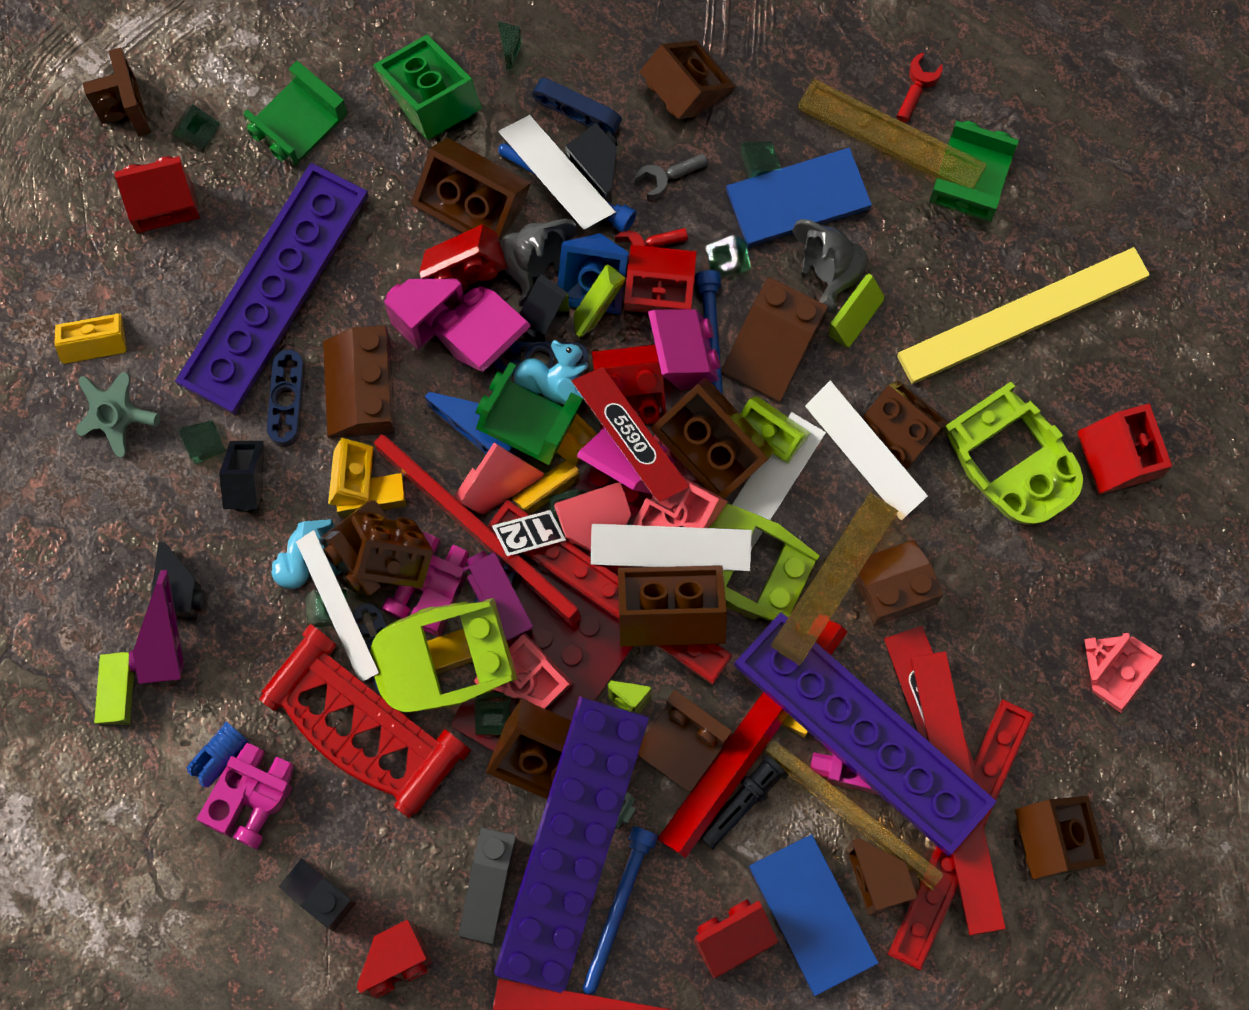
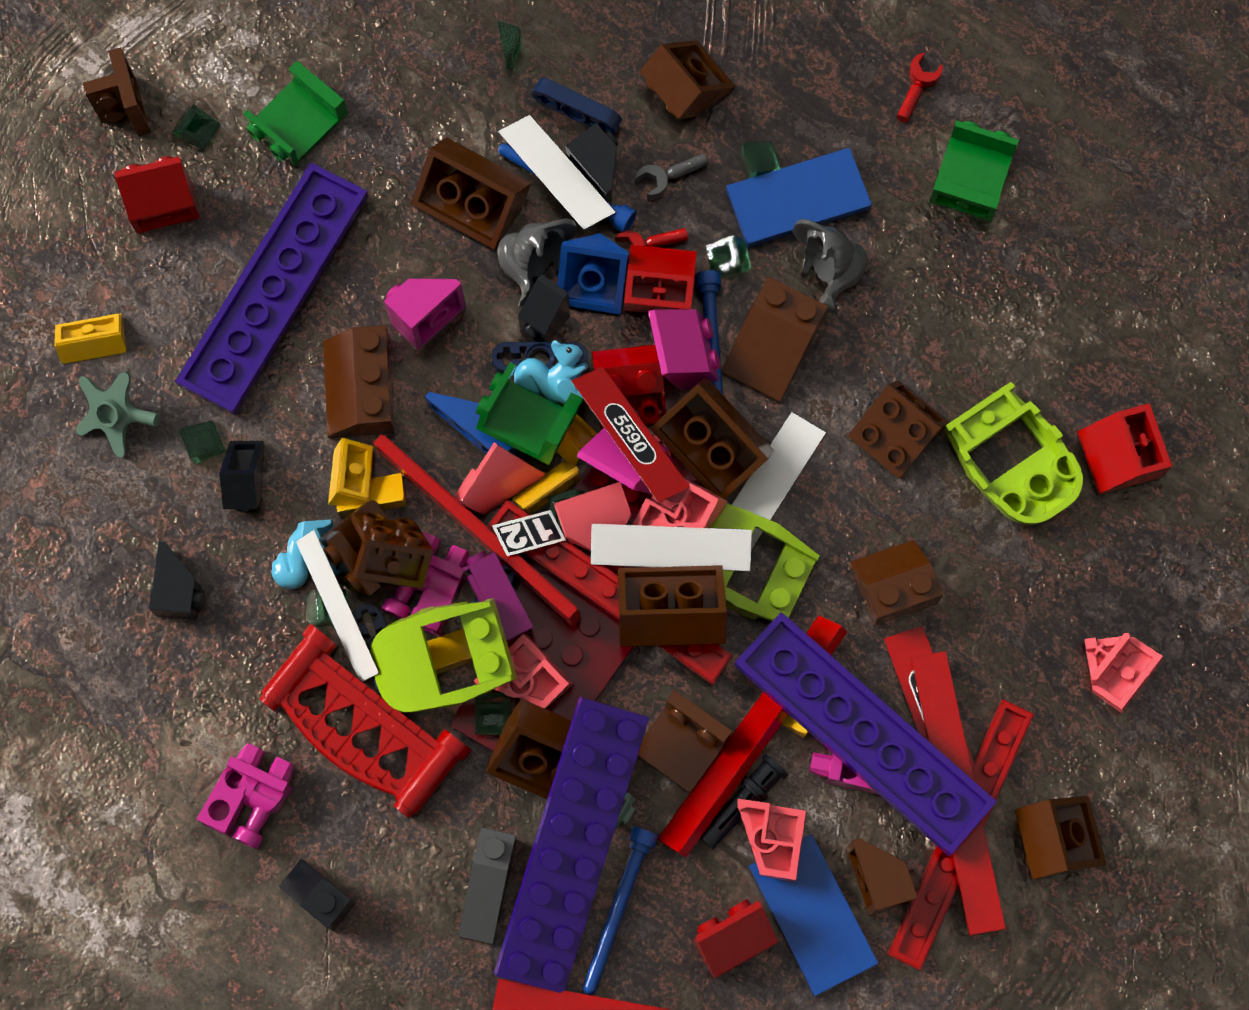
(114, 690): lime slope -> none
(158, 646): magenta slope -> none
(215, 755): blue hinge -> none
(275, 420): dark blue beam -> none
(393, 956): red slope -> none
(429, 86): green slope -> none
(466, 257): red slope -> none
(480, 328): dark pink slope -> none
(597, 300): lime slope -> none
(629, 696): lime slope -> none
(774, 837): none -> coral slope
(776, 428): lime slope -> none
(834, 579): clear yellow tile -> none
(854, 814): clear yellow tile -> none
(856, 312): lime slope -> none
(865, 450): white sticker -> none
(890, 135): clear yellow tile -> none
(1023, 315): light yellow tile -> none

